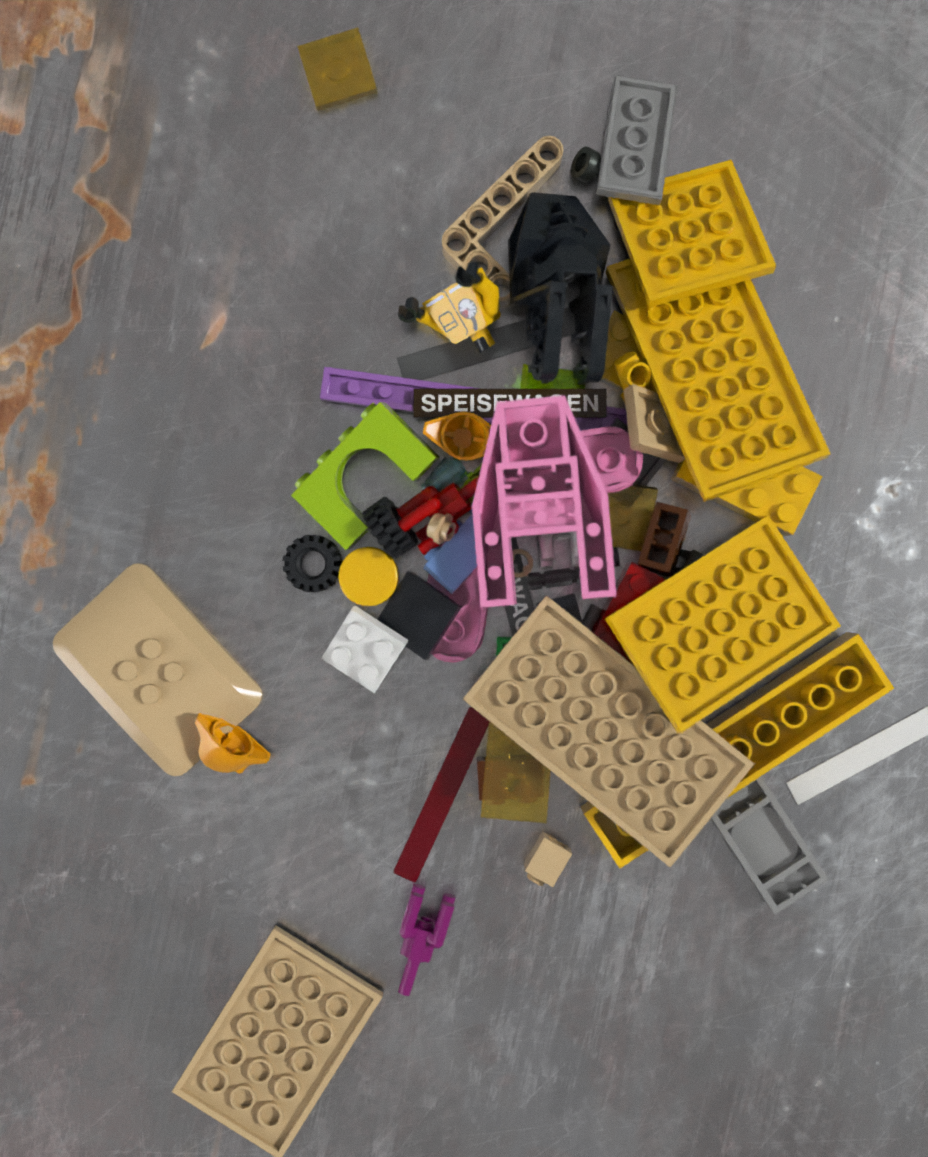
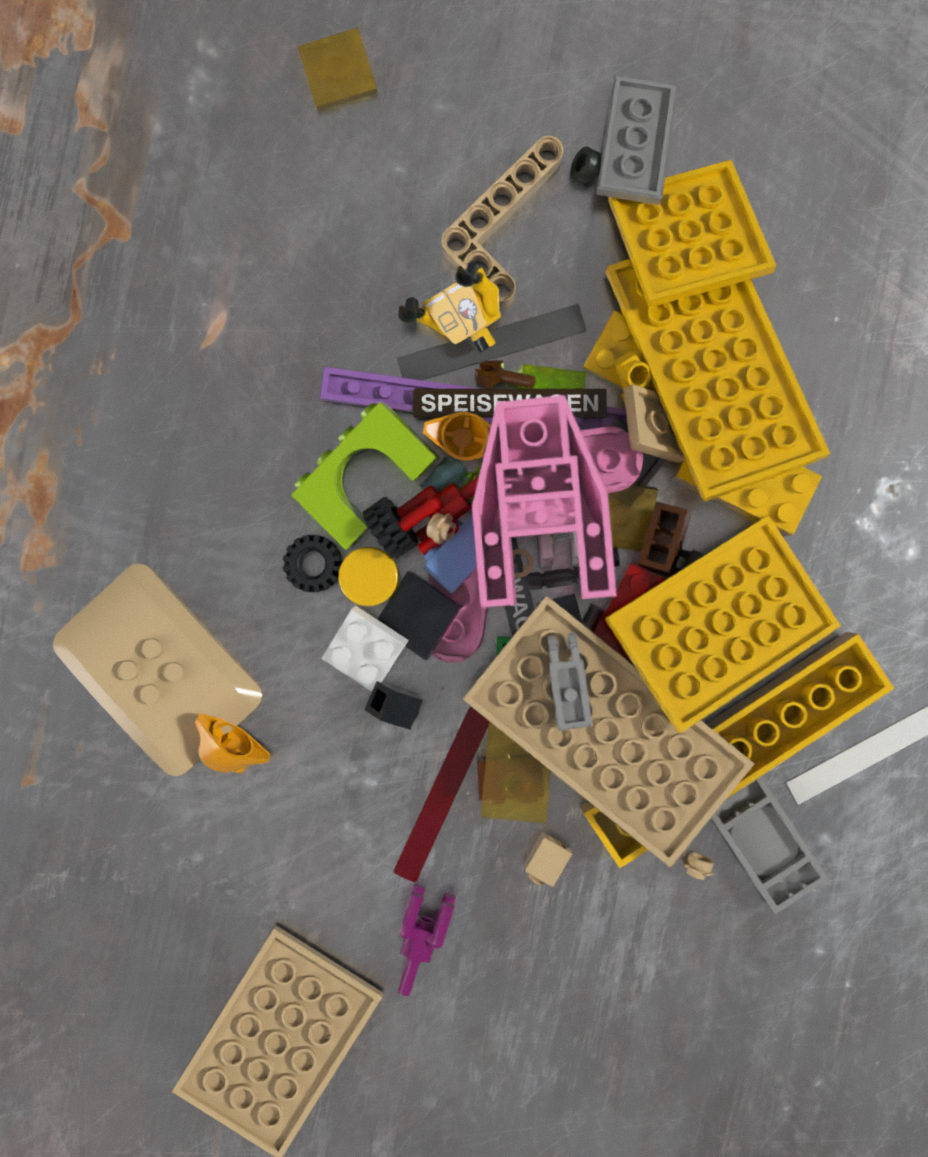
(393, 705): none -> black brick
(493, 372): none -> reddish brown bar
(554, 245): black connector -> none
(569, 686): none -> light grey hinge
(698, 865): none -> tan plate

